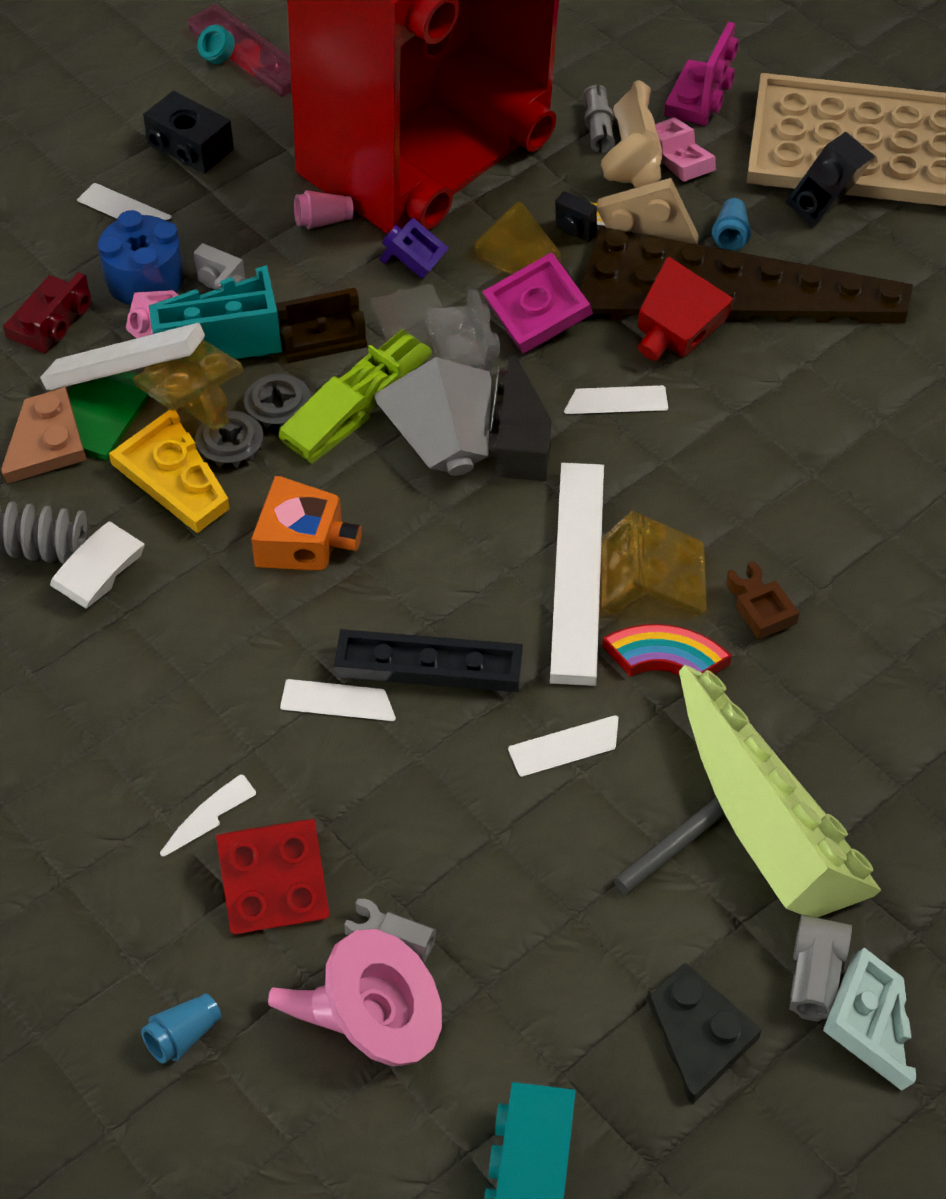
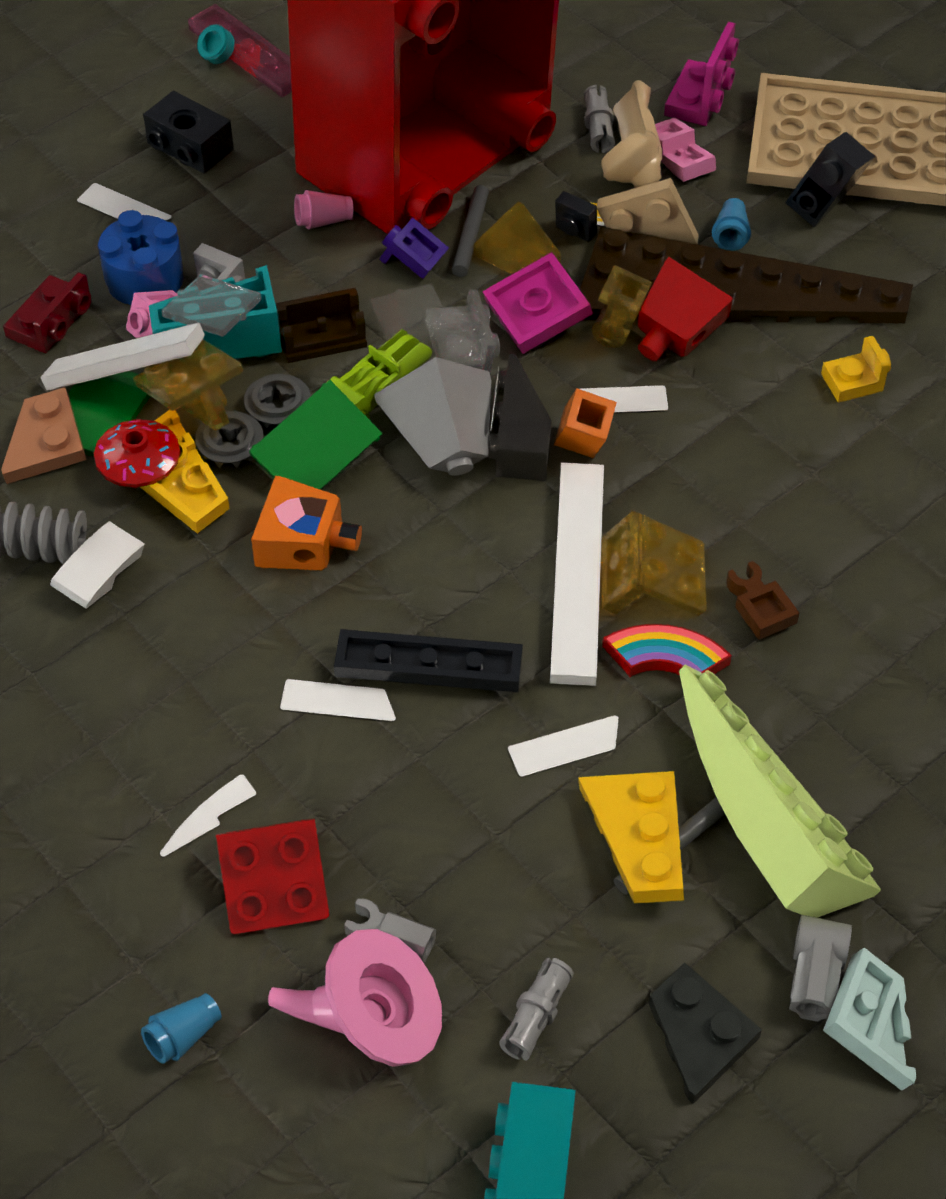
(137, 453): none -> red dish
(212, 304): none -> clear piece
(317, 439): none -> green piece
(470, 231): none -> dark grey bar
(536, 1009): none -> light grey pin
(585, 423): none -> orange brick
(623, 300): none -> clear yellow leg
(642, 830): none -> yellow wing
(858, 373): none -> yellow bracket

